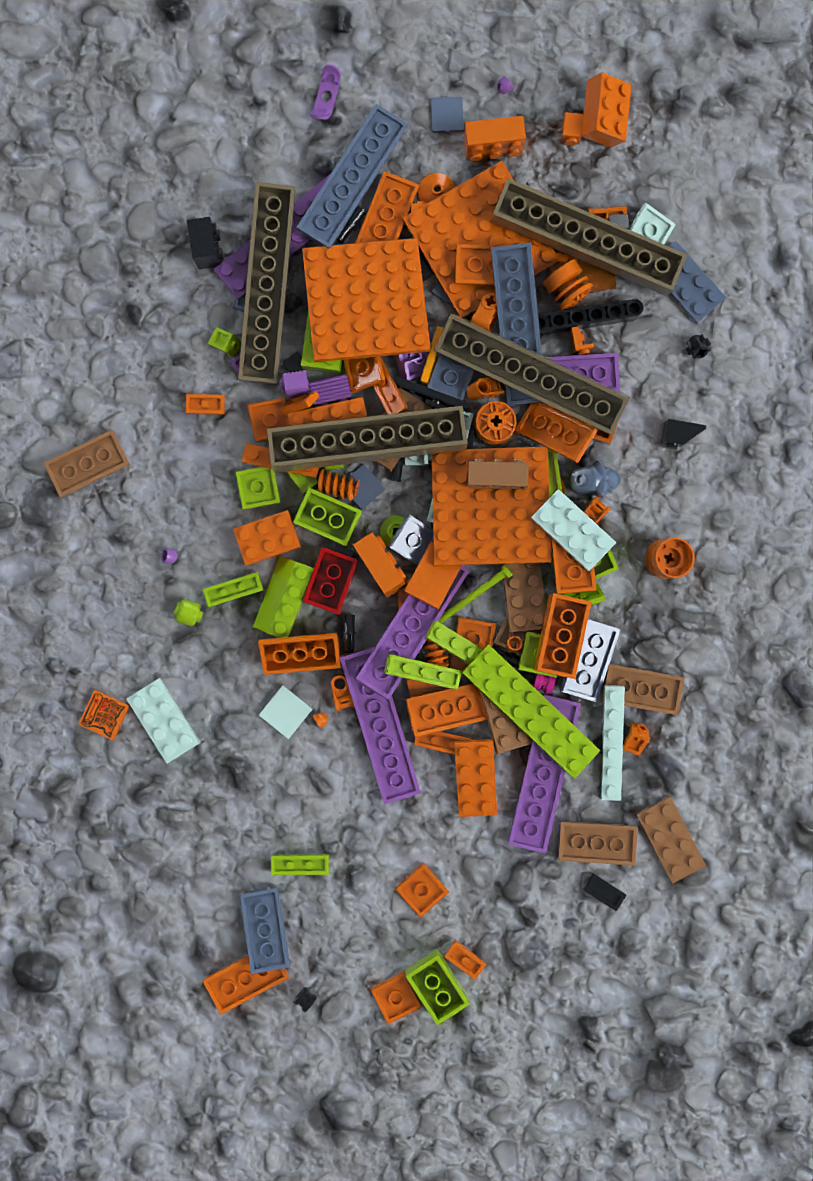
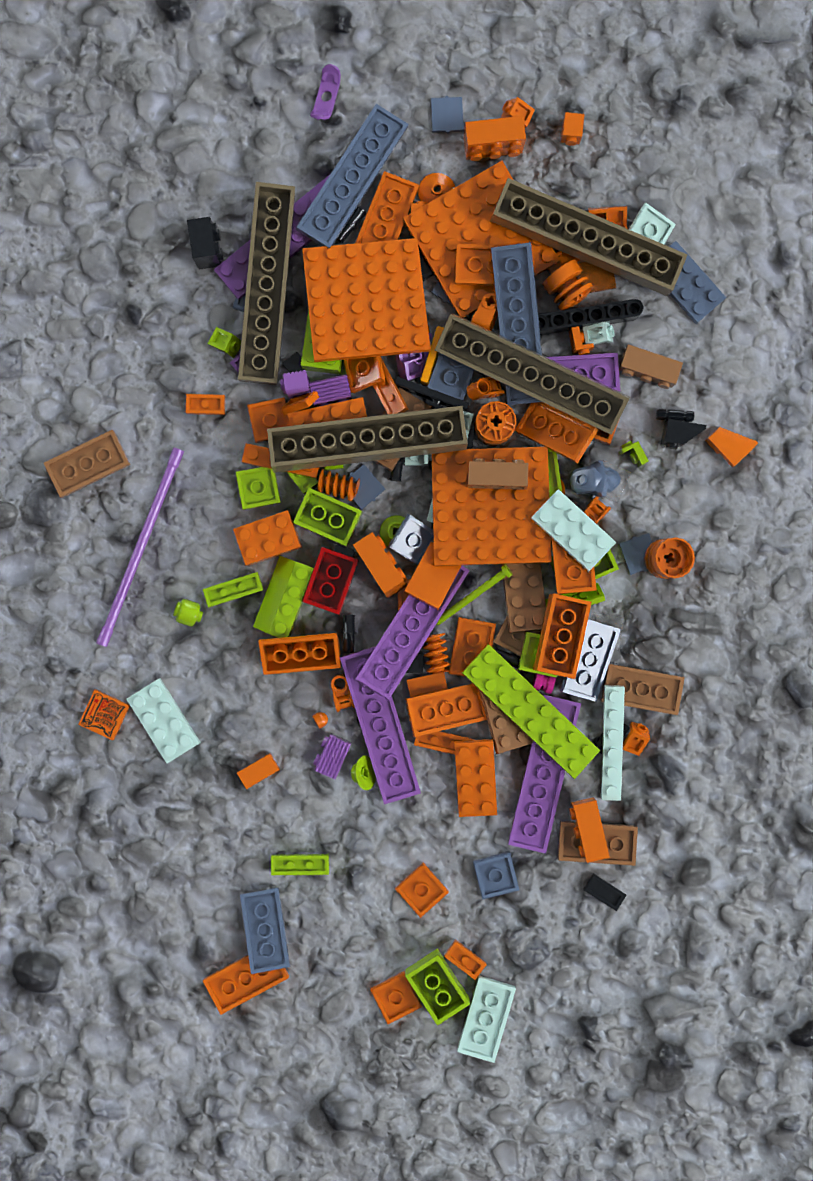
(107, 629): none -> medium lavender piece
(168, 556): medium lavender hinge -> none
(258, 771): none -> orange tile
(285, 711): light aqua tile -> none
(304, 999): black wheel -> none
(332, 756): none -> medium lavender brick
(363, 773): none -> lime piece
(422, 672): lime tile -> none
(452, 642): lime plate -> none
(486, 1019): none -> light aqua plate
(496, 875): none -> sand blue tile
(504, 85): medium lavender hinge -> none
(518, 107): none -> orange bracket
(518, 645): orange hinge -> none
(589, 830): none -> orange brick
(598, 333): none -> light aqua bracket
(606, 110): orange brick -> none
(619, 219): tile -> none
(634, 552): none -> sand blue piece
(637, 454): none -> lime bracket
(650, 367): none -> medium nougat brick
(671, 839): medium nougat plate -> none
(680, 415): none -> black axle
(698, 346): black gear -> none
(730, 445): none -> orange slope

